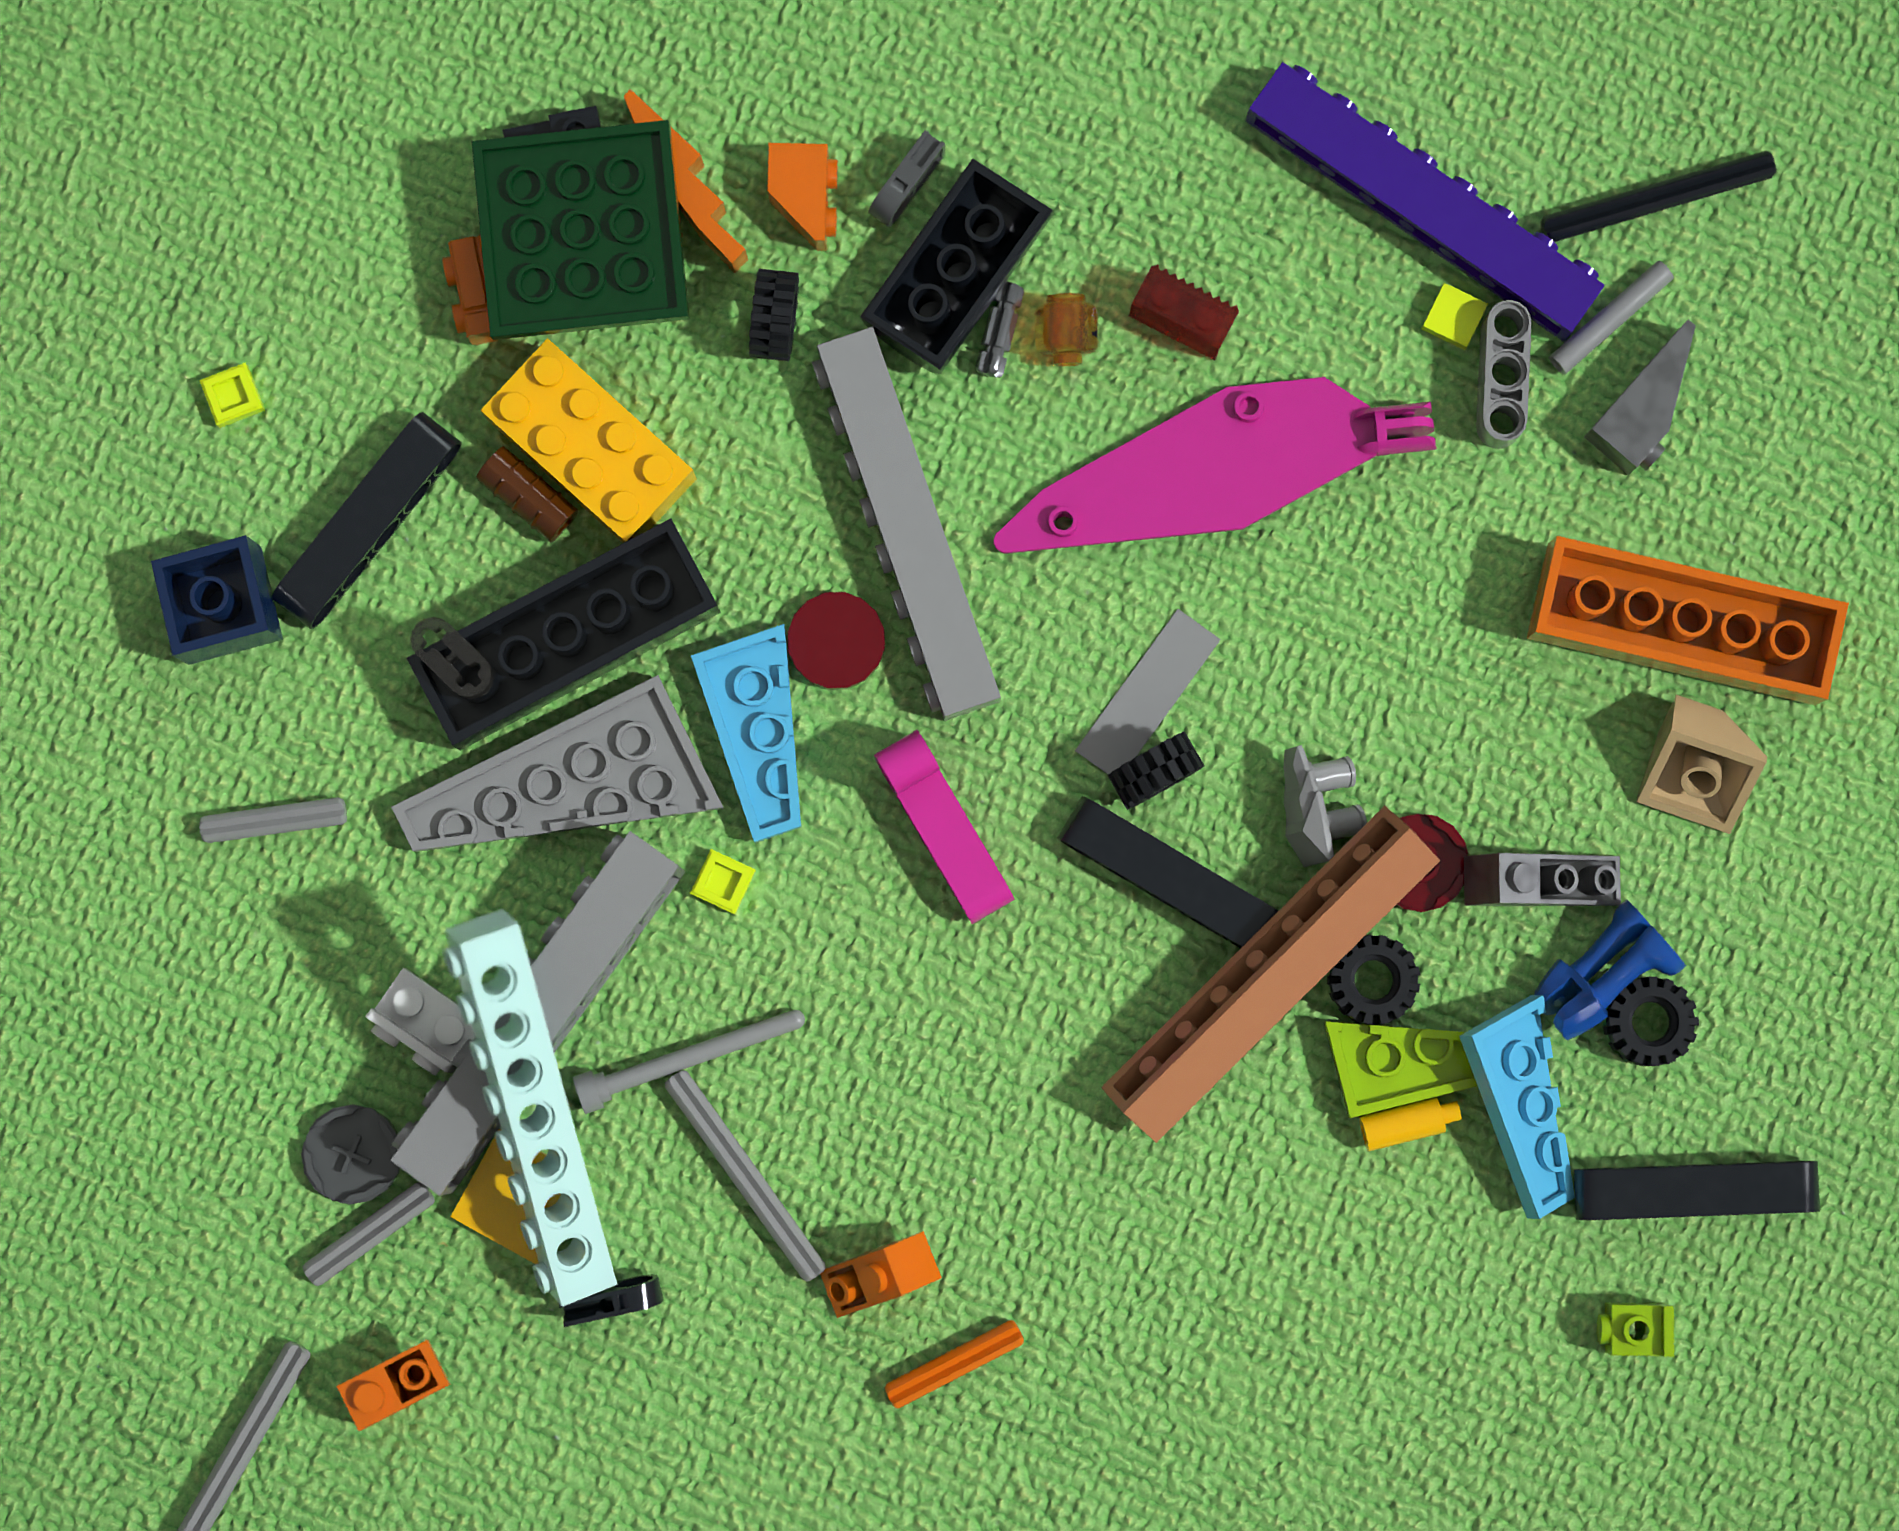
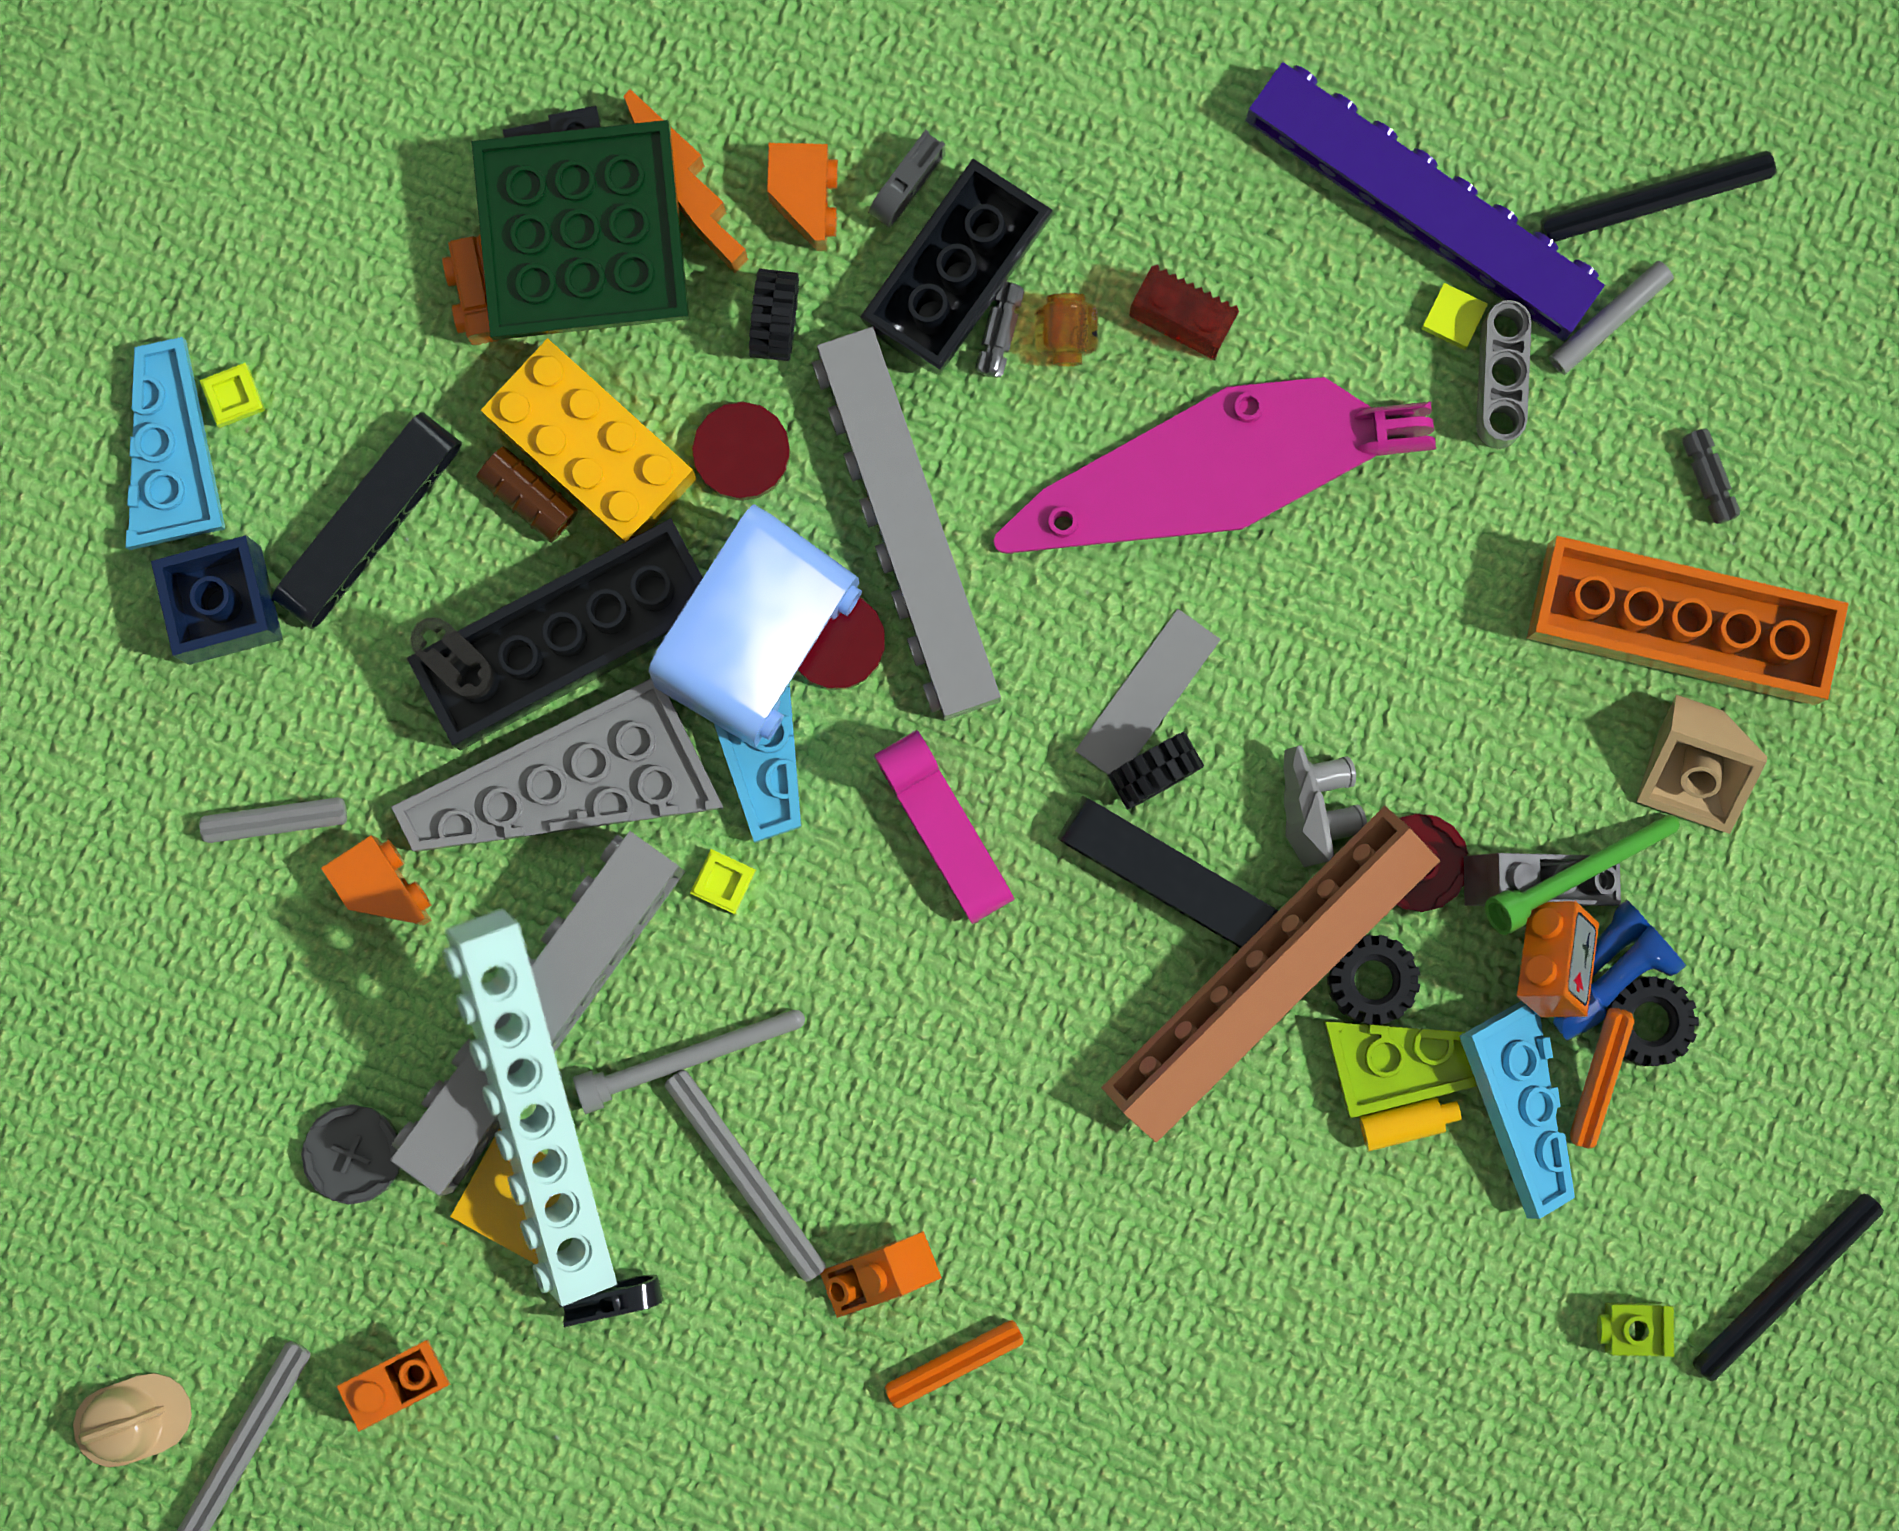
(132, 1420): none -> tan piece
(171, 464): none -> medium azure wing
(368, 1234): light grey axle -> none
(373, 885): none -> orange slope
(421, 1020): white bracket -> none
(741, 451): none -> dark red tile
(751, 626): none -> light blue windscreen
(1511, 909): none -> bright green piece
(1558, 960): none -> orange brick
(1601, 1078): none -> orange axle
(1644, 411): flat silver slope -> none
(1696, 1190): black beam -> none
(1711, 476): none -> dark grey axle
(1787, 1287): none -> black axle

